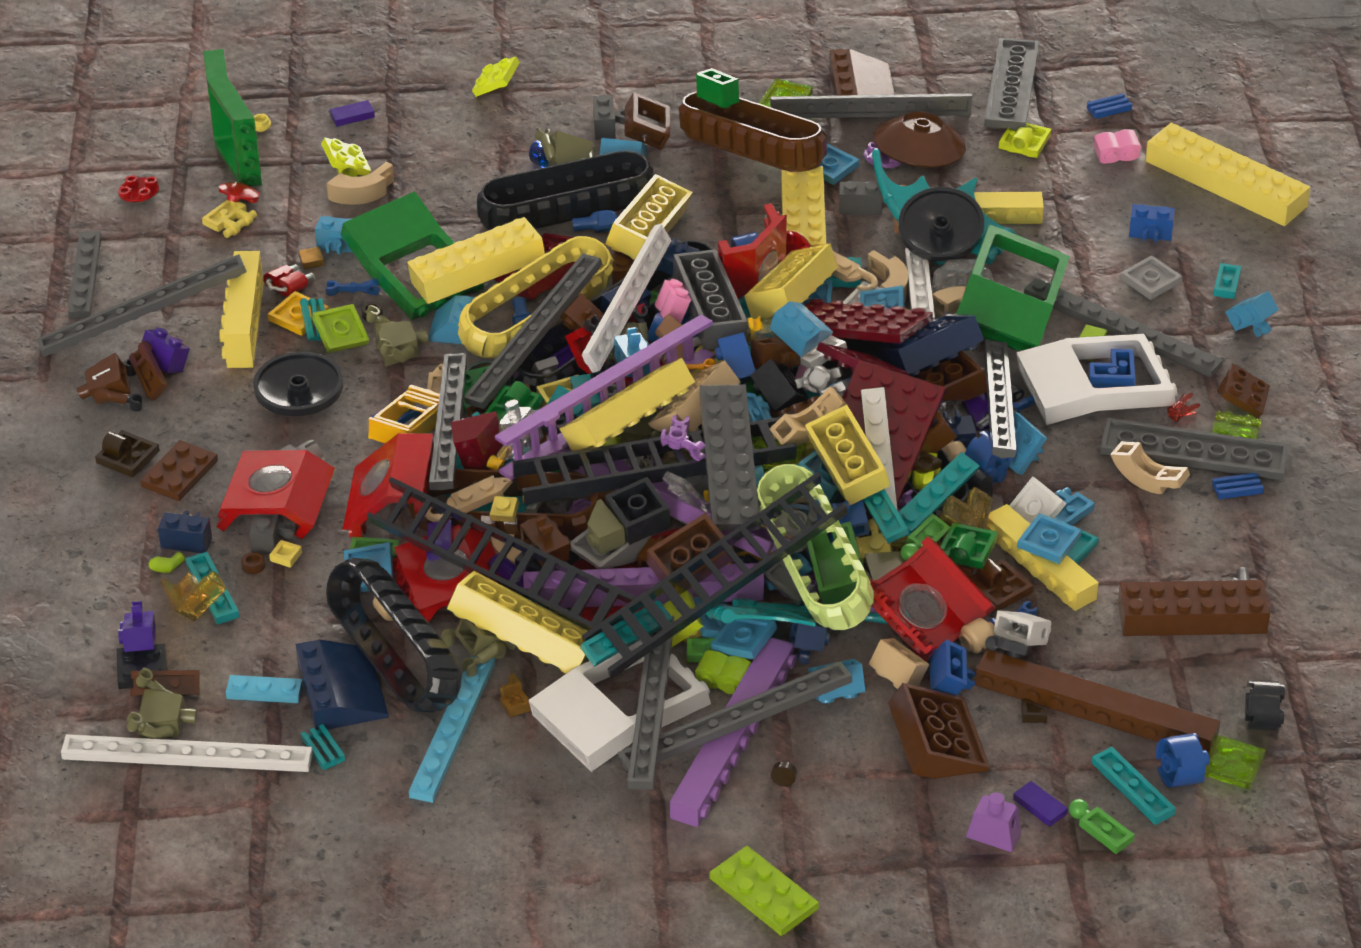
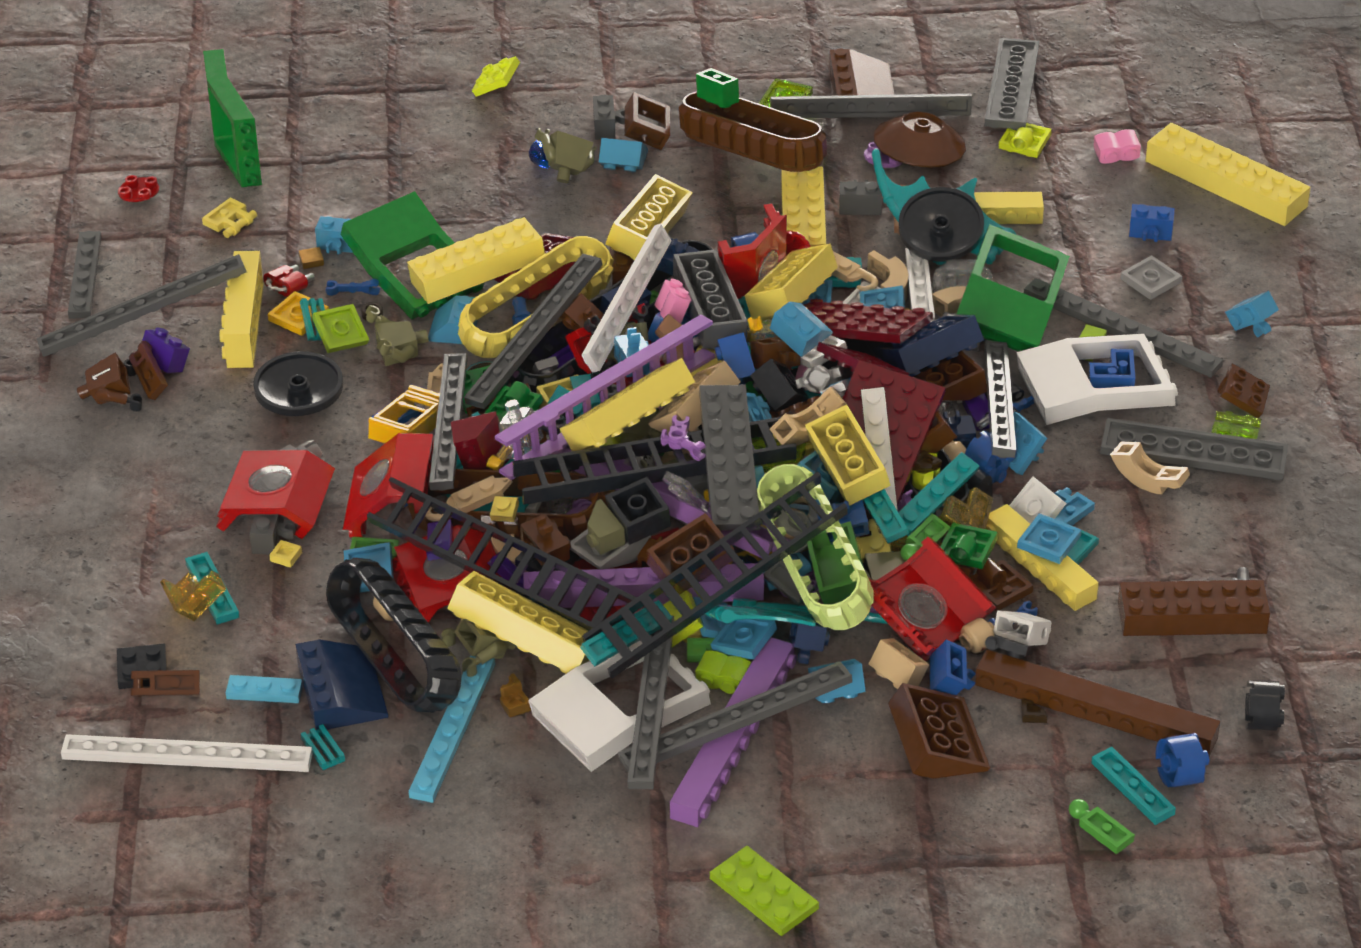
(126, 452): dark brown plate -> none
(137, 629): dark purple brick -> none
(160, 711): olive torso -> none
(166, 565): lime arm -> none
(179, 470): reddish brown plate -> none
(185, 532): dark blue brick -> none
(239, 191): red dish -> none
(253, 563): reddish brown tile -> none
(262, 122): light yellow plate -> none
(345, 157): neon yellow plate -> none
(352, 113): dark purple tile -> none
(361, 189): tan arch -> none
(564, 190): black piece -> none
(598, 221): blue arm -> none
(706, 364): light orange hand -> none
(783, 773): dark brown tile -> none
(837, 164): dark azure plate -> none
(995, 823): medium lavender torso -> none
(1040, 803): dark purple tile -> none
(1109, 106): blue tile -> none
(1180, 410): clear red piece -> none
(1227, 281): teal plate -> none
(1234, 762): clear neon green plate -> none
(1237, 486): blue tile -> none

